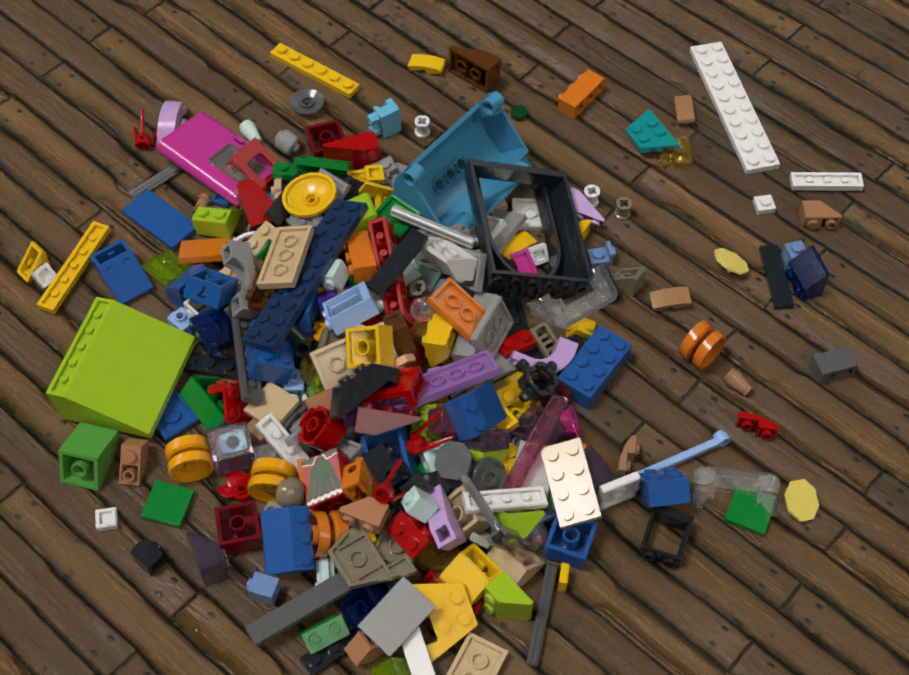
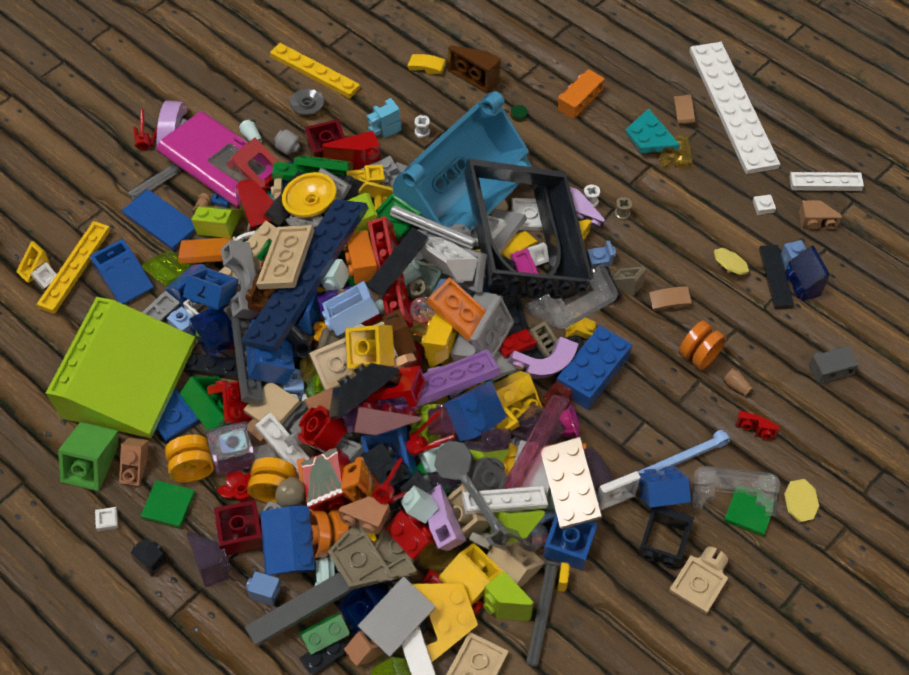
(162, 306): none -> light grey hinge
(545, 371): black piece -> none
(627, 456): medium nougat slope -> none
(701, 580): none -> tan plate

